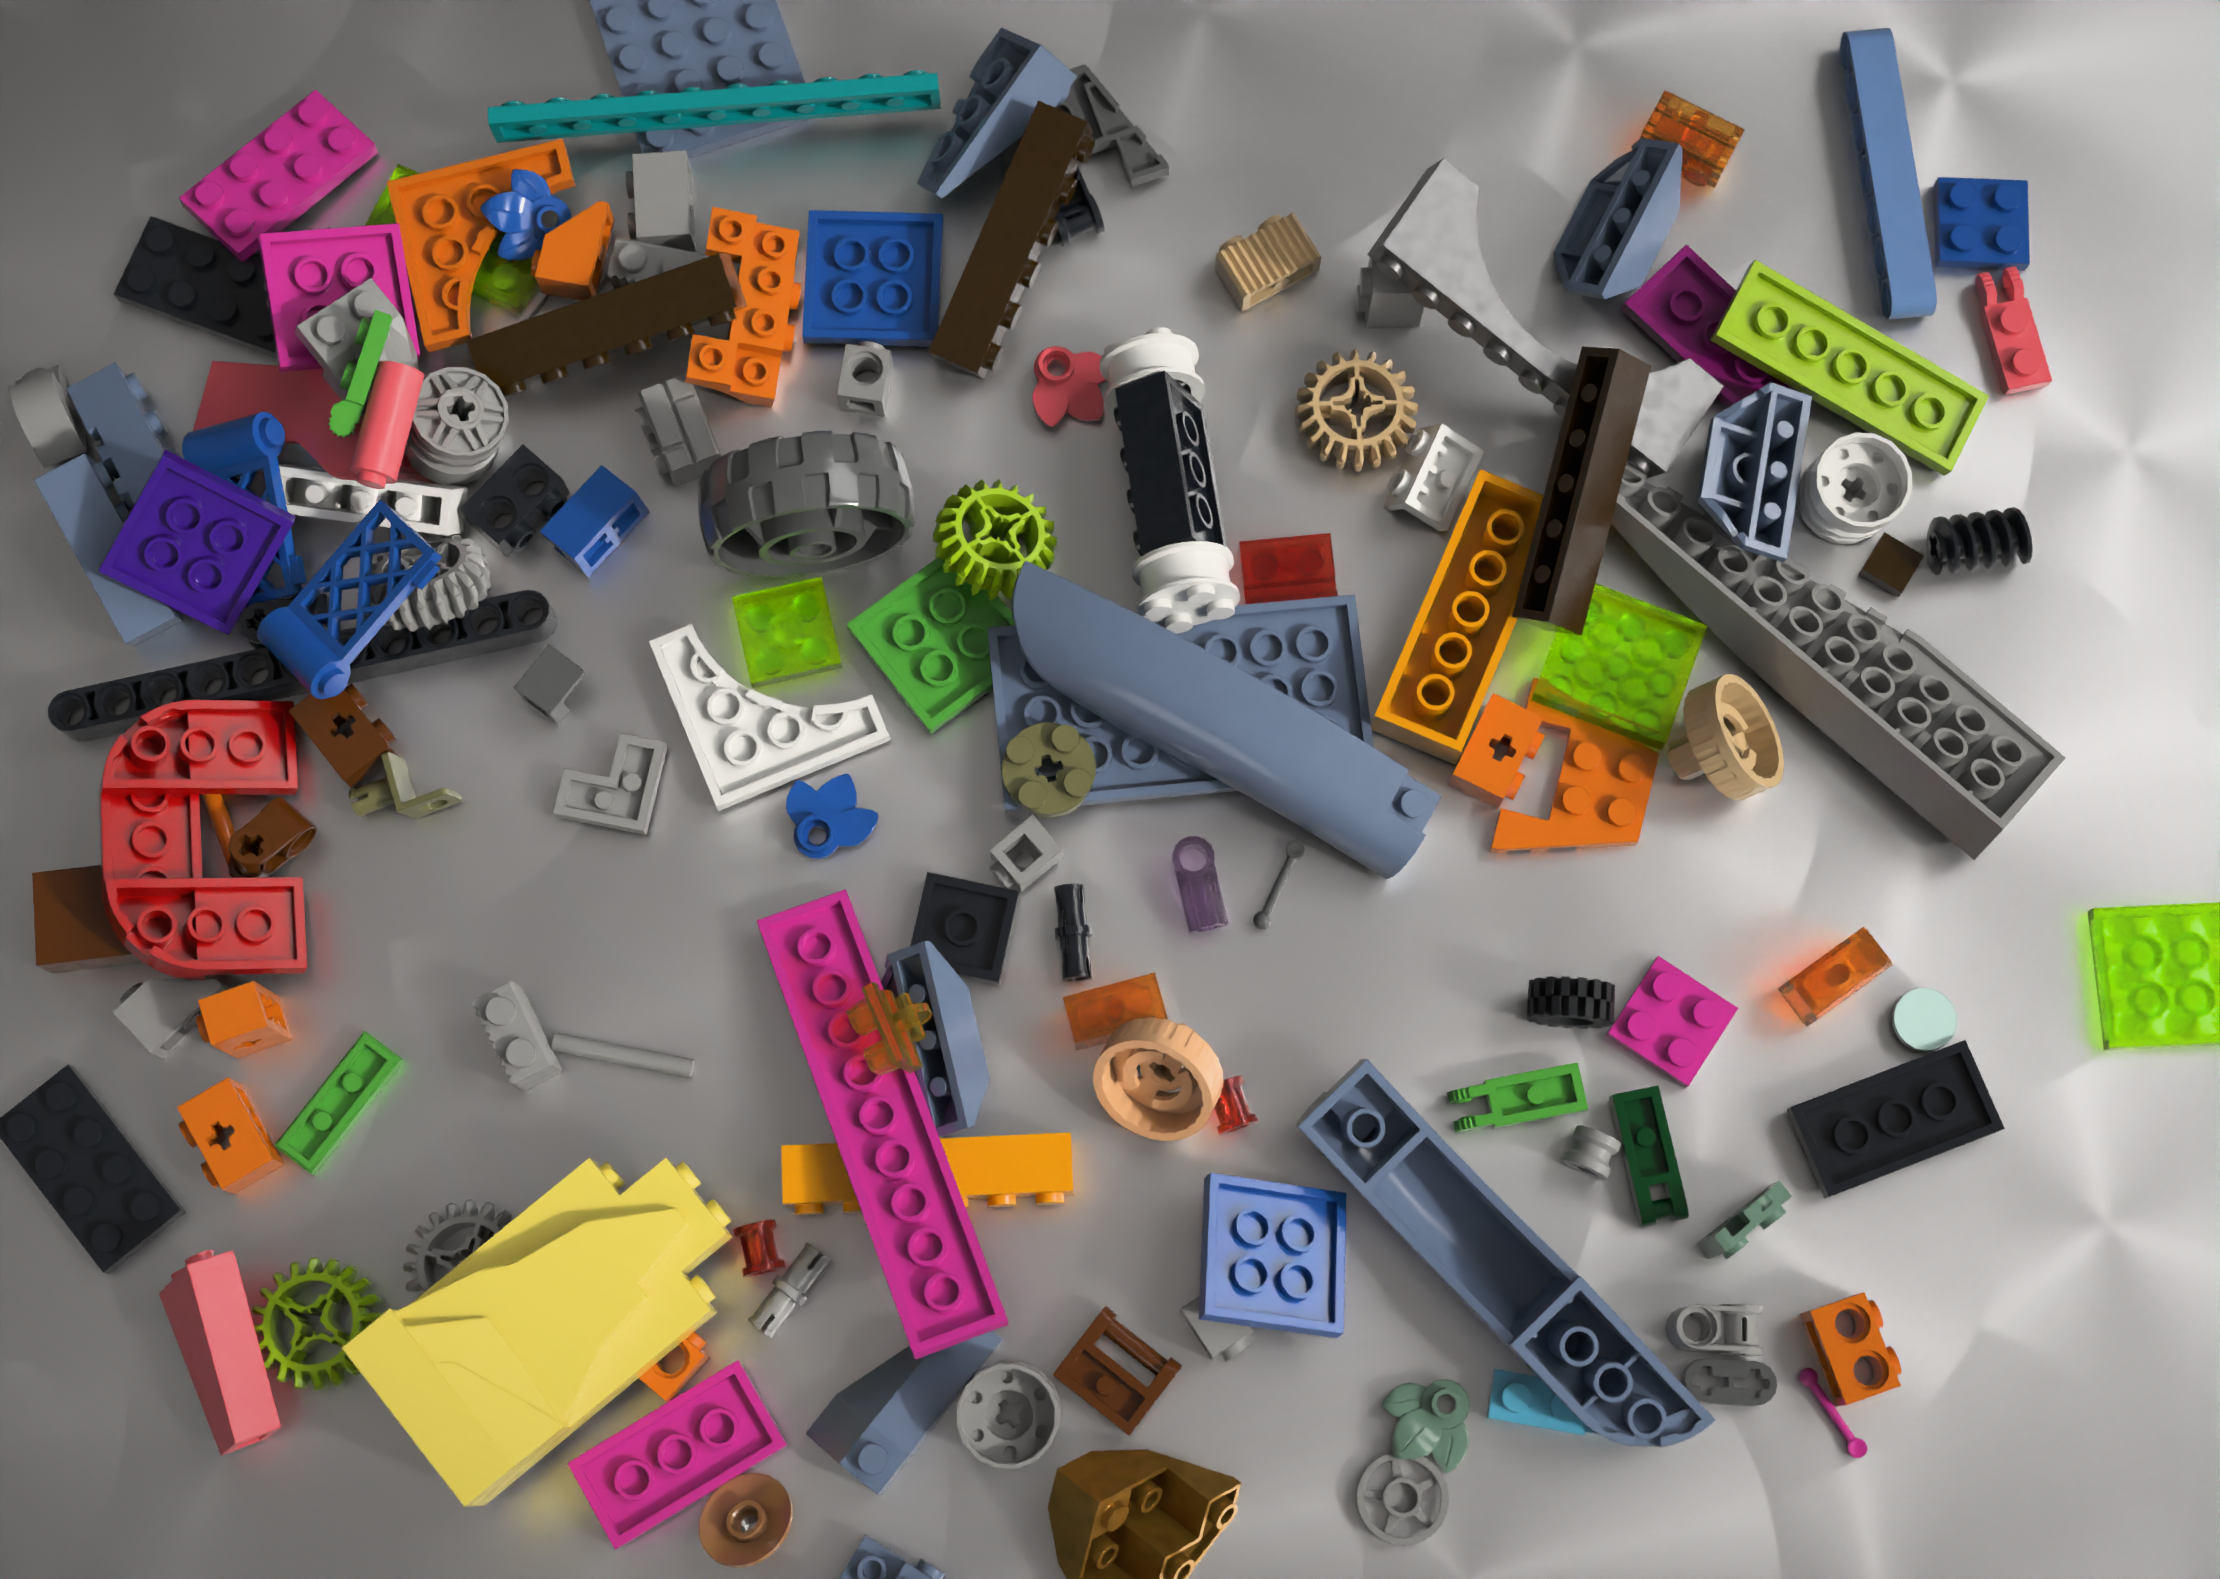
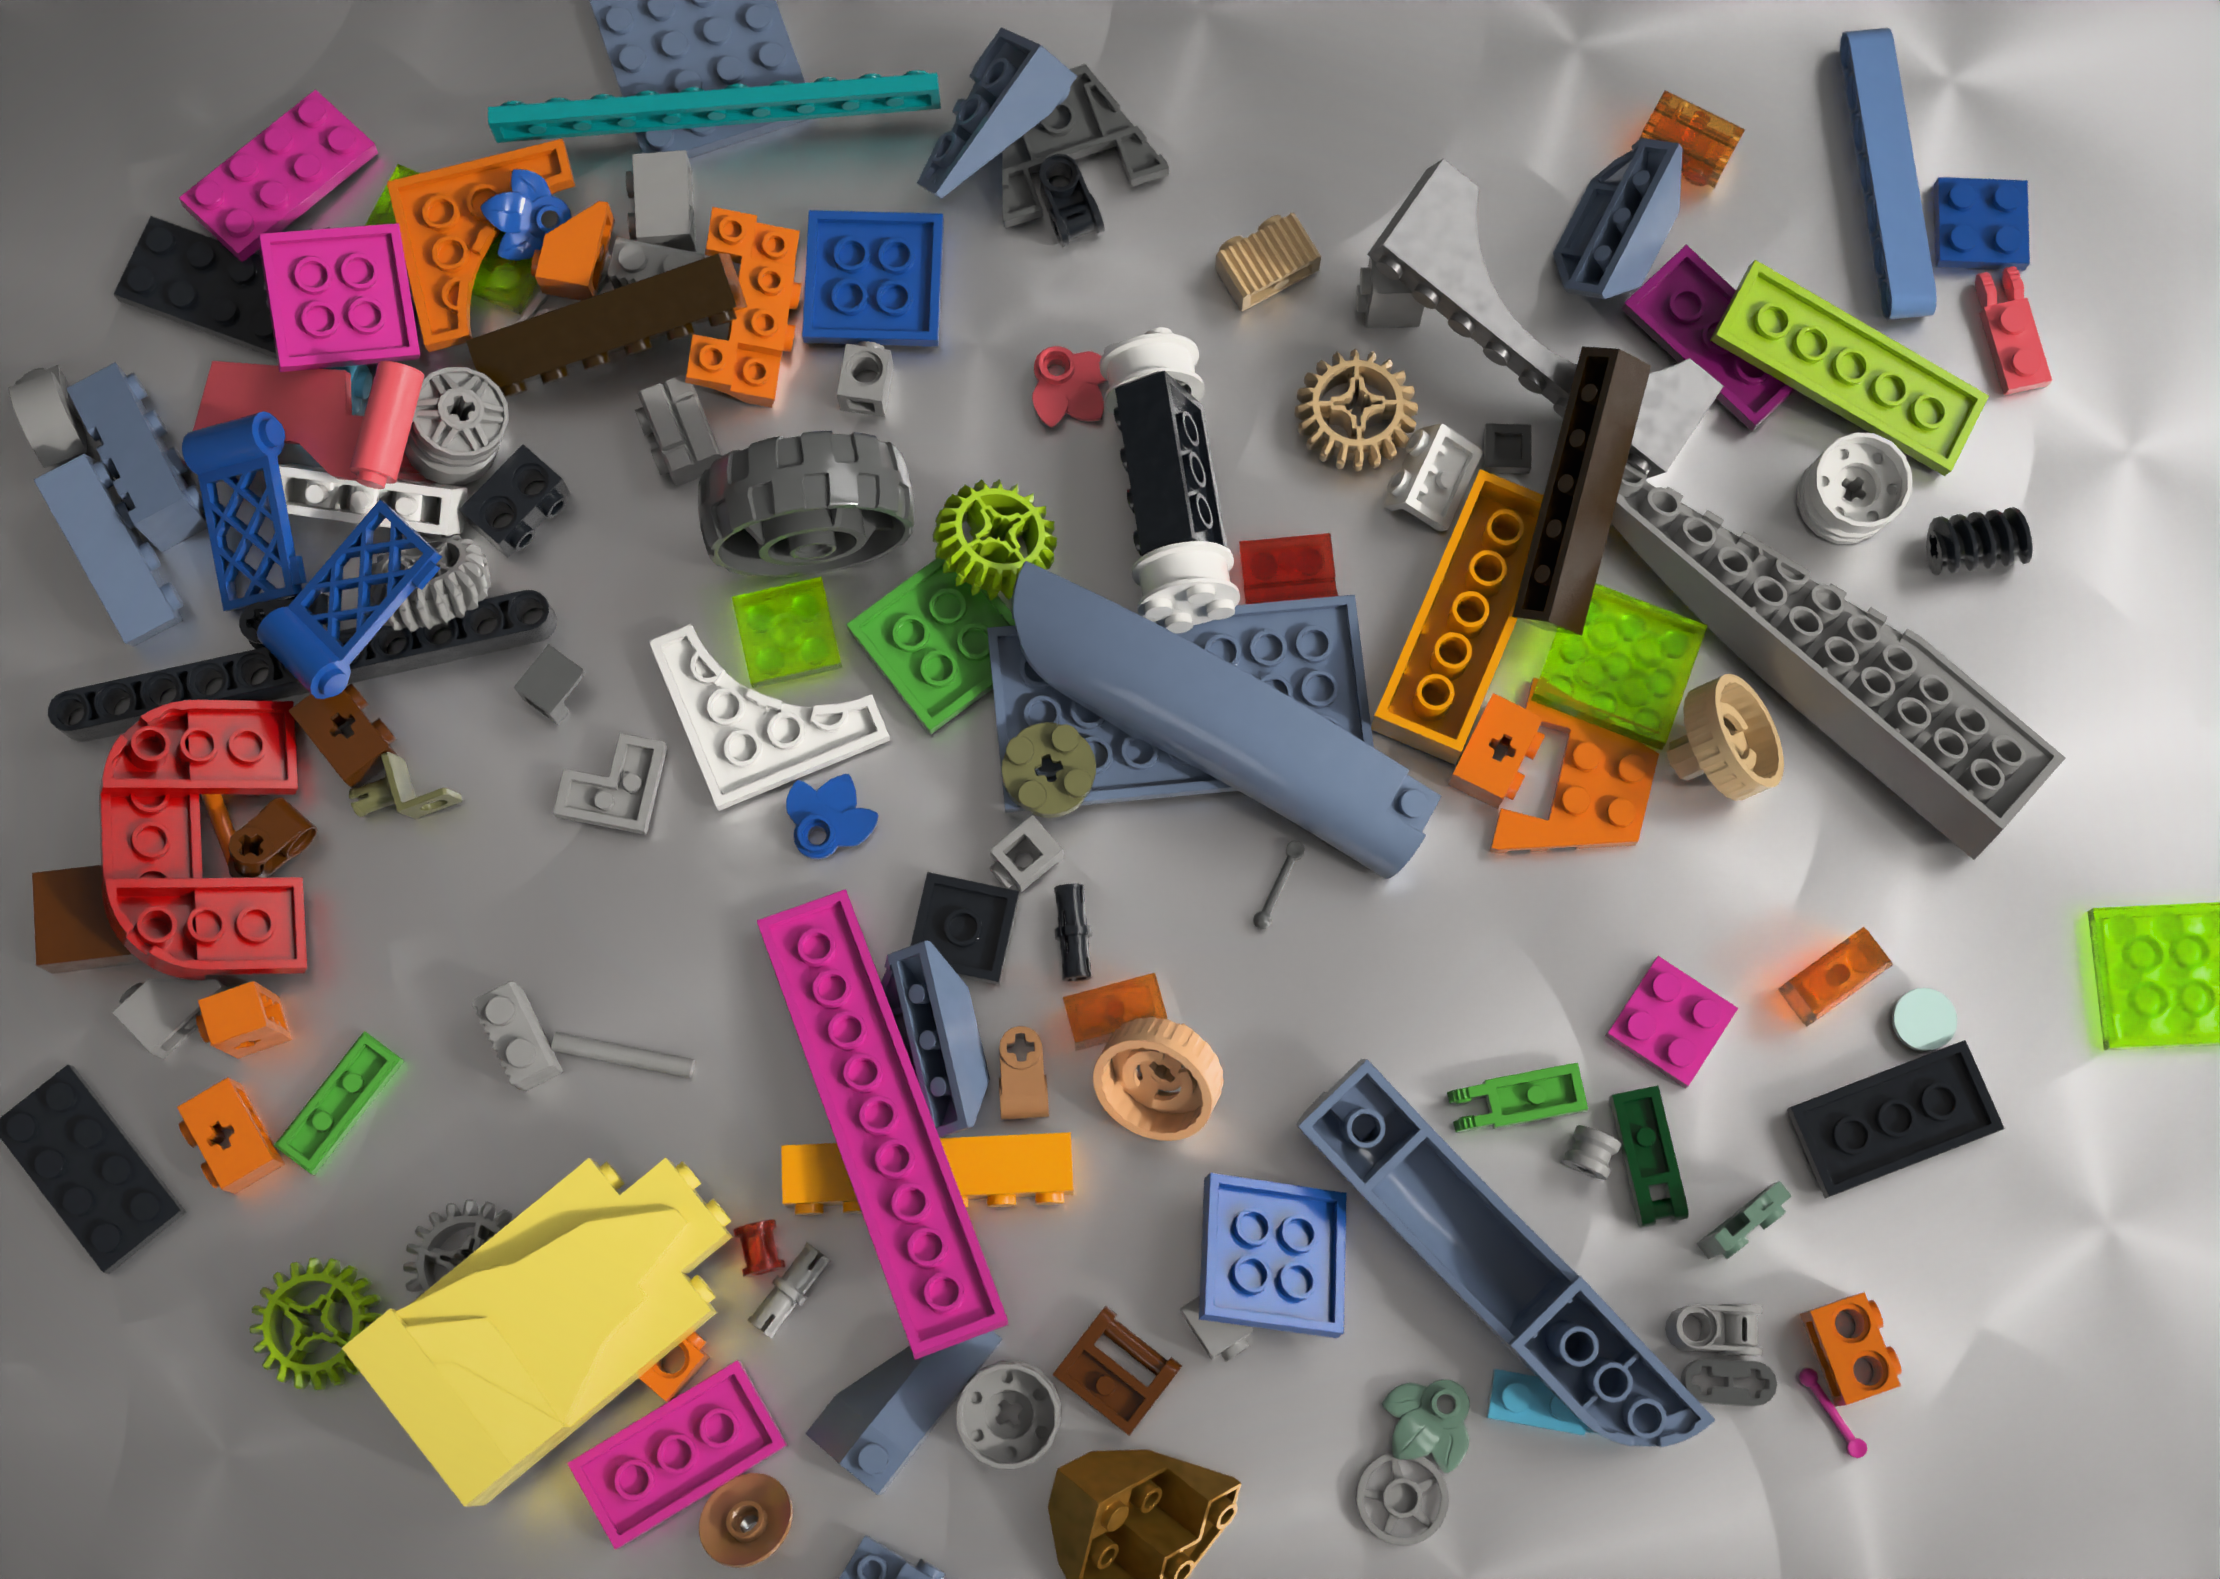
(196, 542): dark purple plate -> none
(221, 1349): coral slope -> none
(333, 331): light grey plate -> none
(359, 377): bright green hinge -> none
(595, 520): blue hinge -> none
(895, 1025): clear yellow hips -> none
(1012, 240): dark brown brick -> none
(1022, 1083): none -> medium nougat piece
(1199, 889): clear purple piece -> none
(1232, 1107): clear red bush -> none
(1507, 448): none -> dark grey plate
(1571, 1002): black tyre -> none
(1756, 468): sand blue wedge -> none
(1891, 564): dark brown tile -> none

